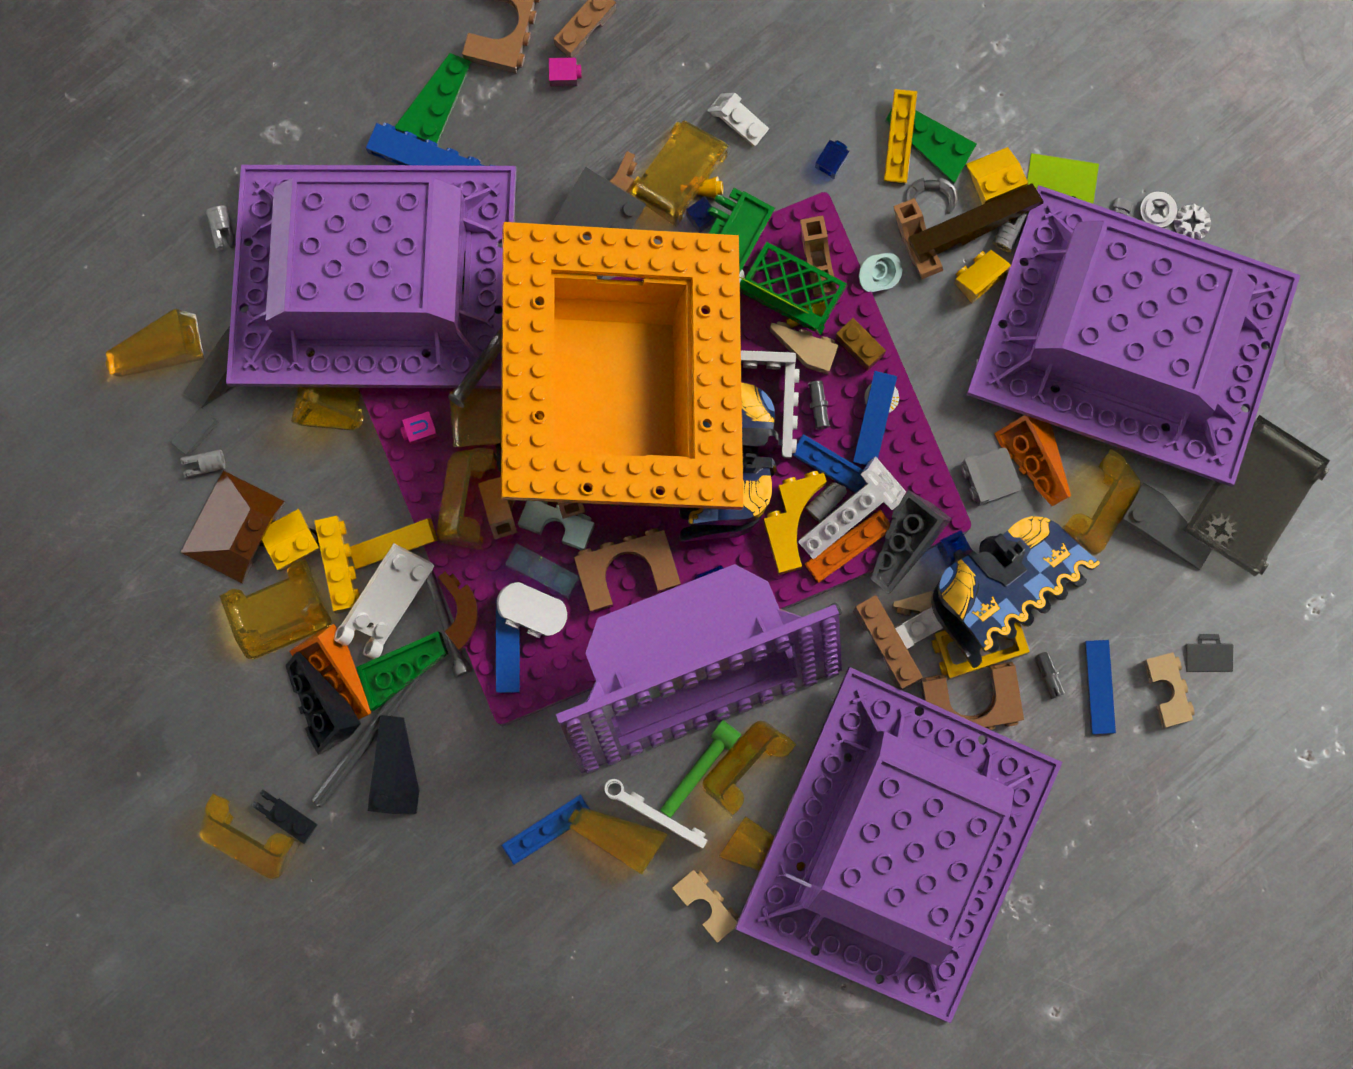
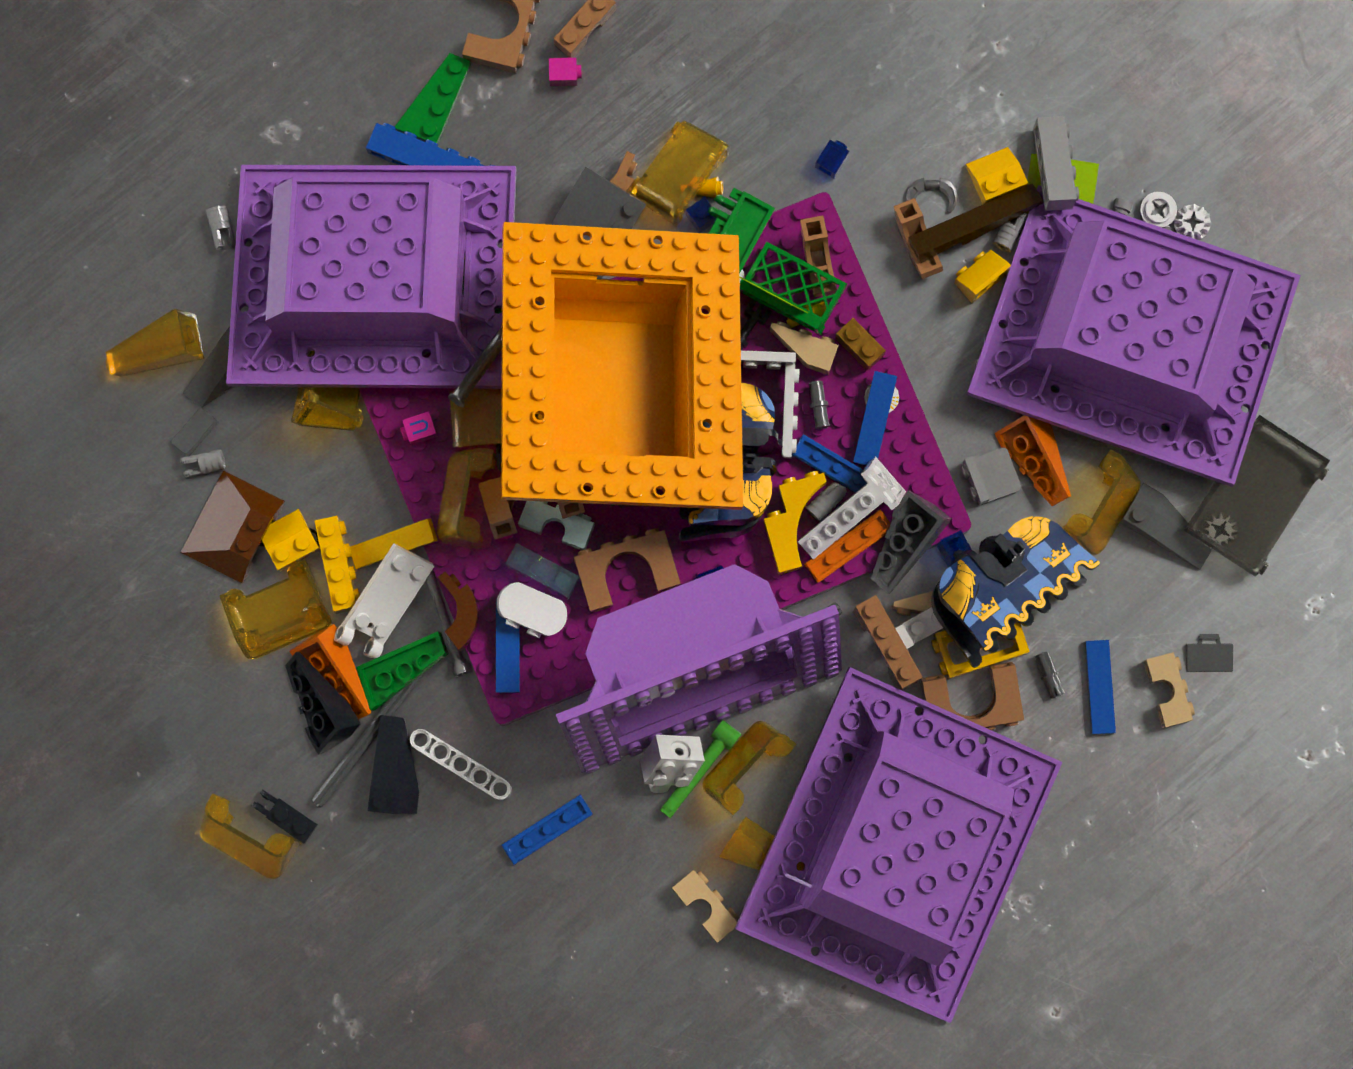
(449, 763): none -> white beam
(623, 839): clear yellow slope -> none
(636, 802): white hinge -> none
(666, 766): none -> white brick
(738, 117): white bracket -> none
(754, 317): none -> black hinge
(880, 272): light aqua piece -> none
(900, 136): yellow tile -> none
(940, 145): green wing -> none
(1055, 164): none -> light grey brick

